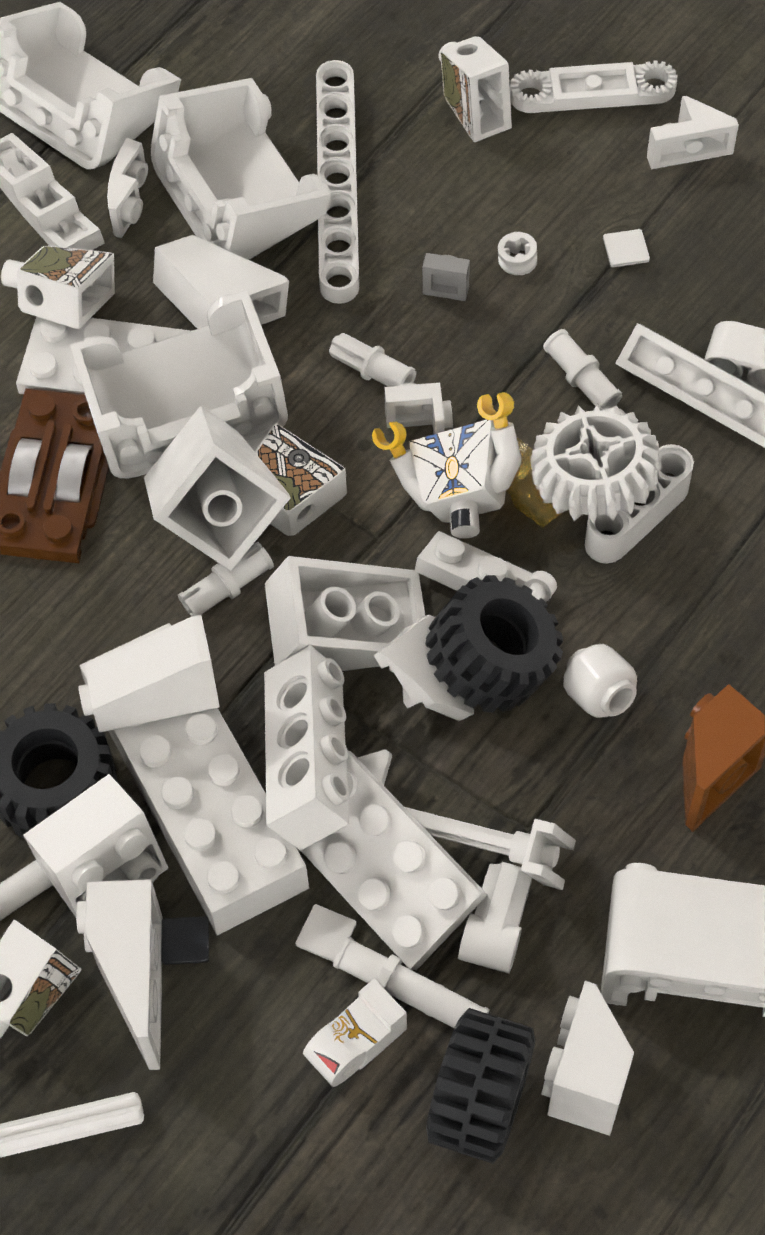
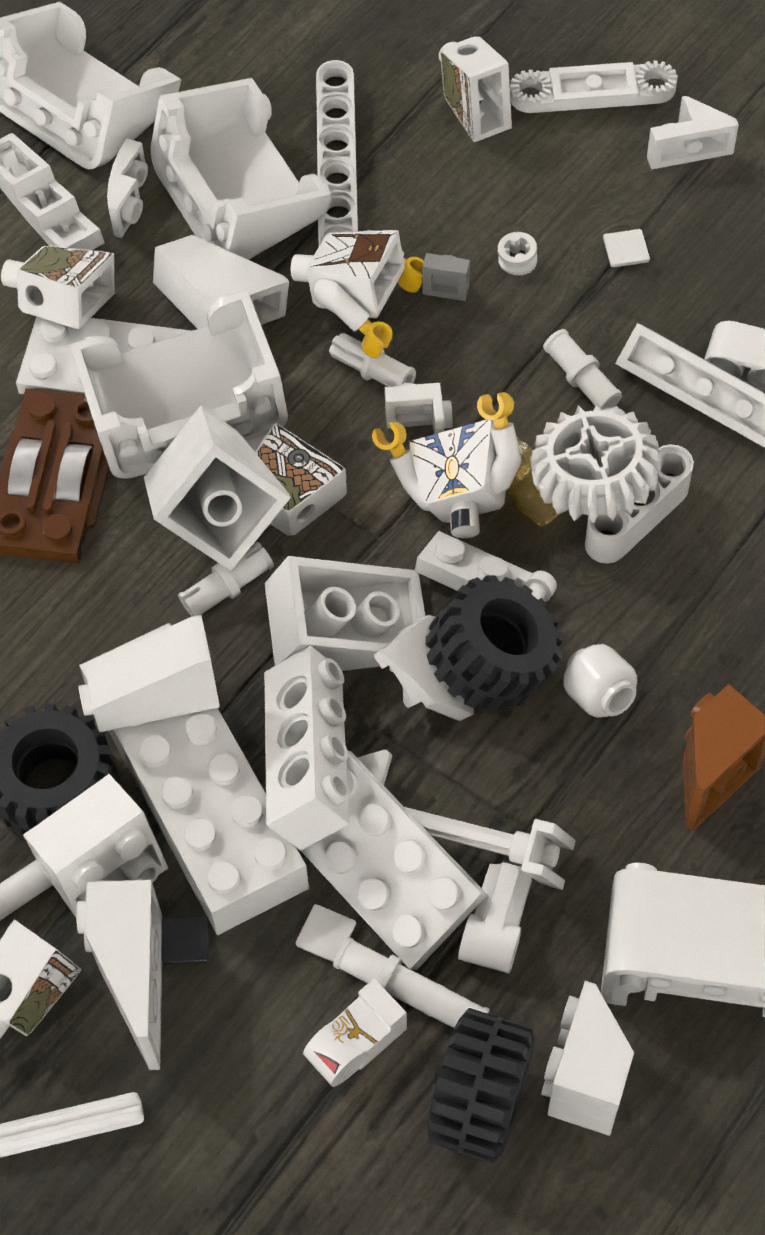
(355, 277): none -> white torso

